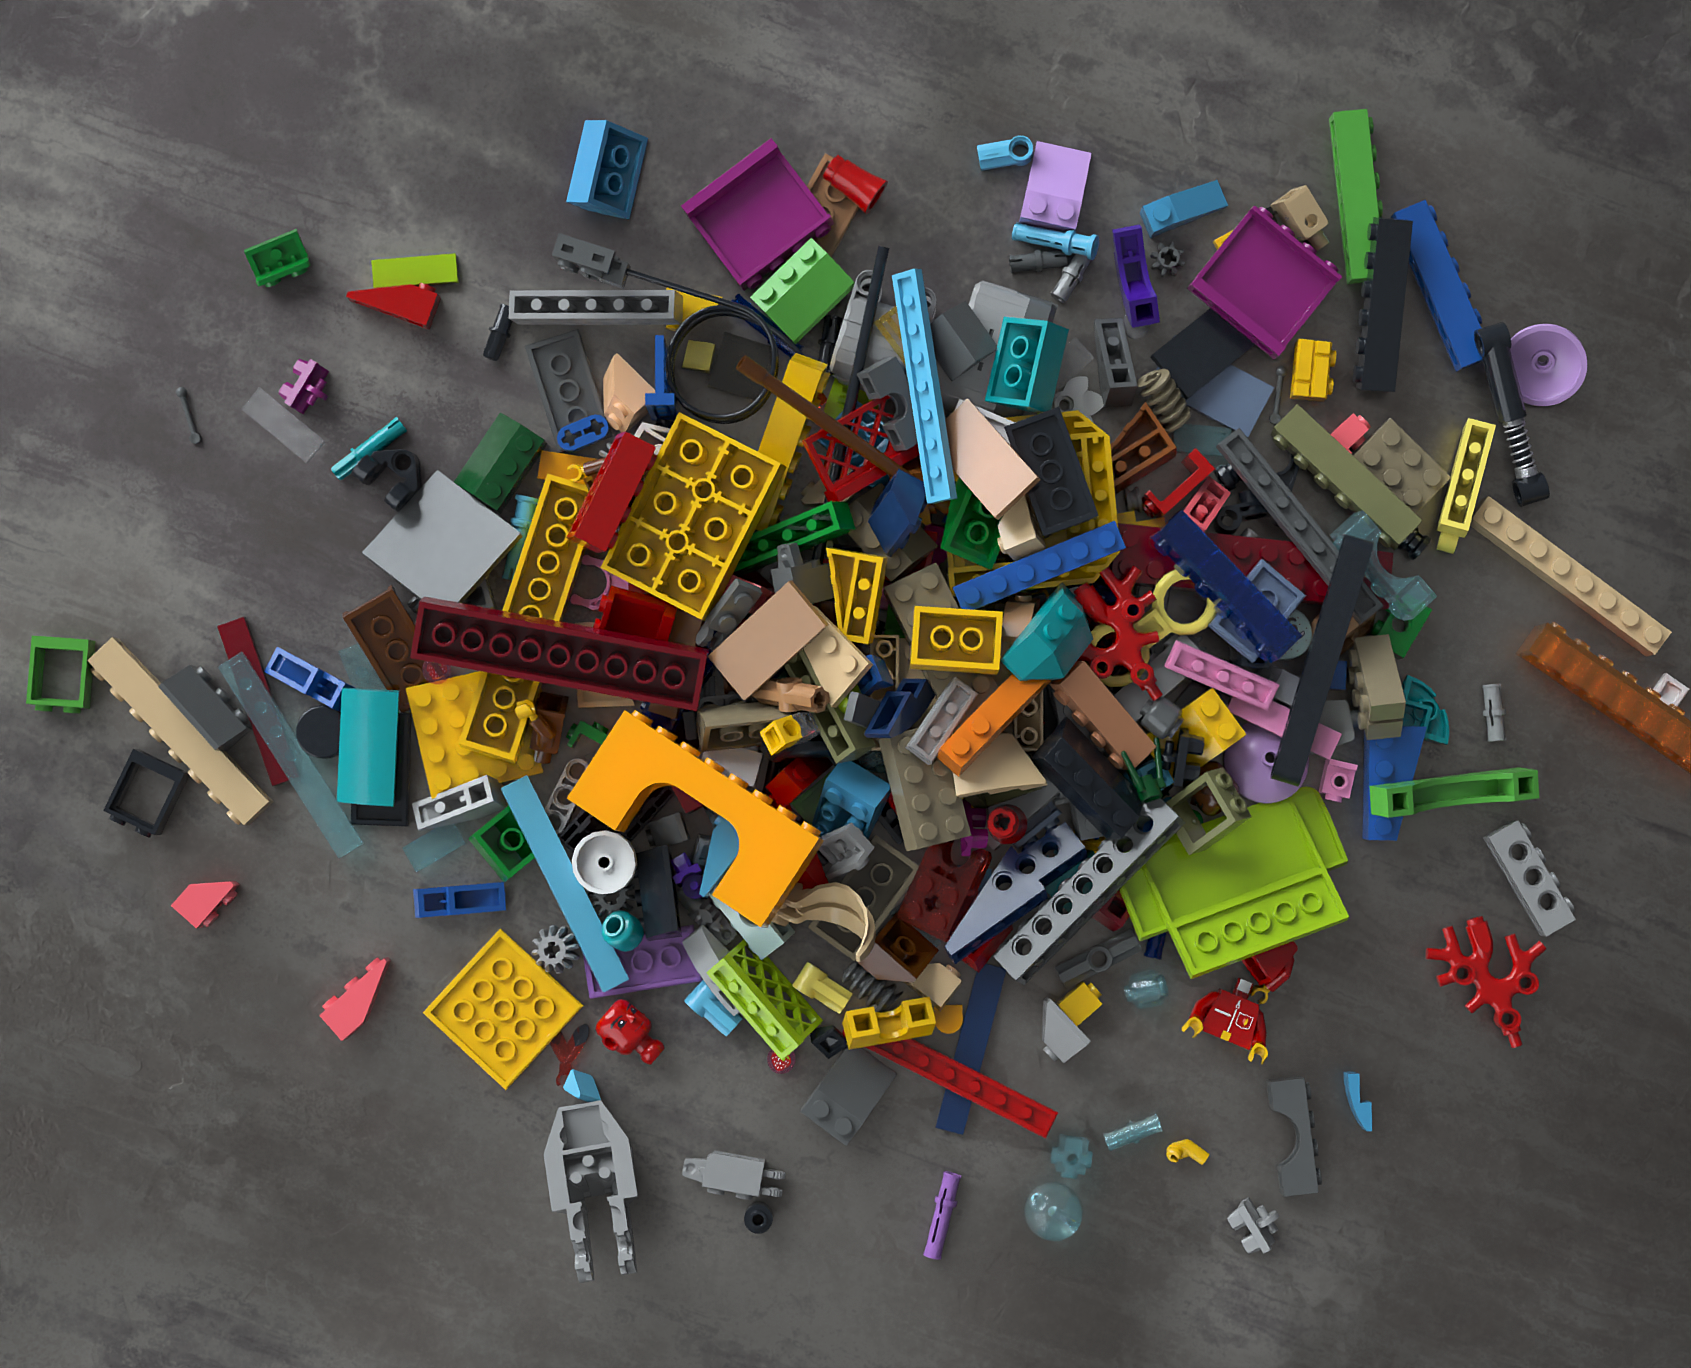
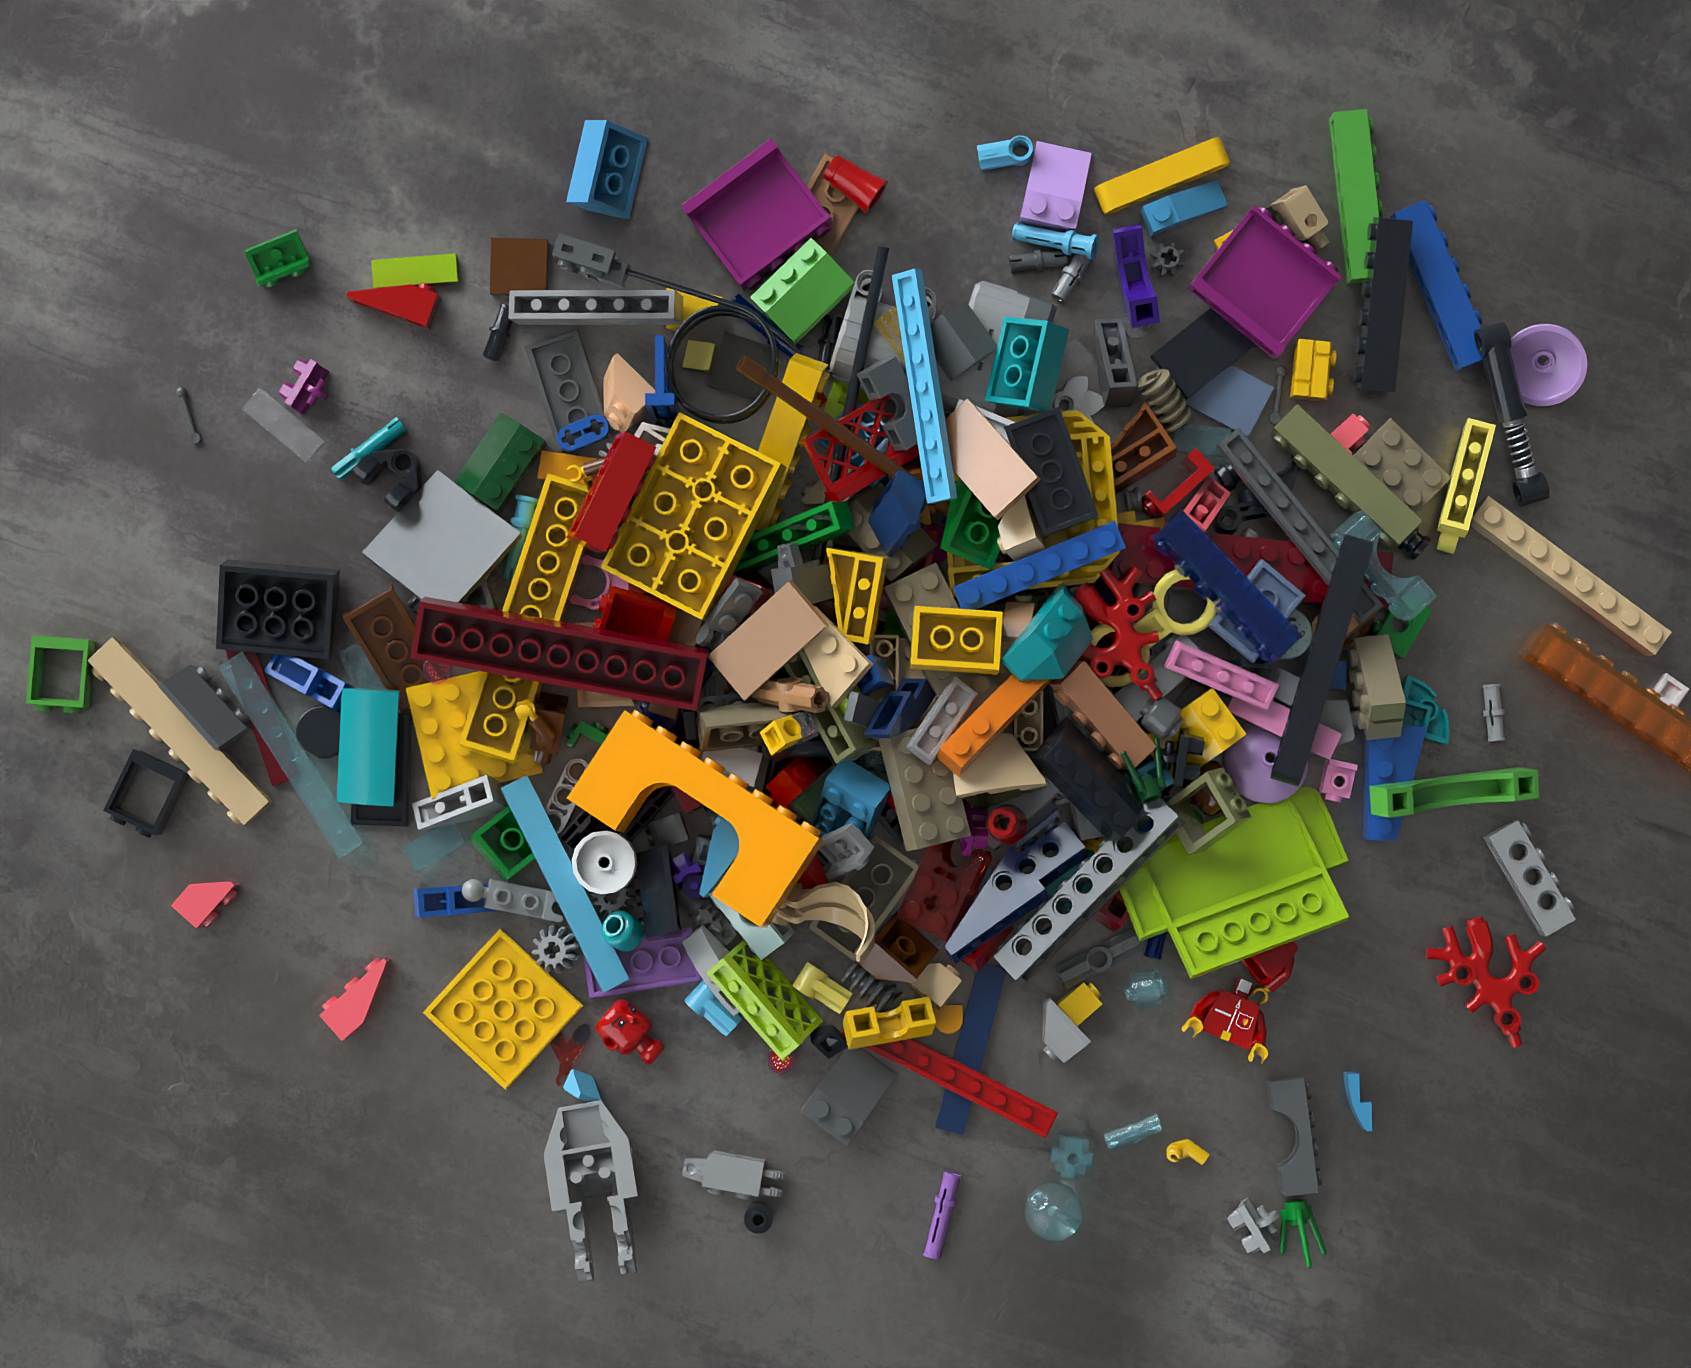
(276, 608): none -> black slope
(513, 898): none -> light grey plate
(518, 265): none -> reddish brown tile
(1162, 176): none -> yellow beam
(1298, 1213): none -> green plant

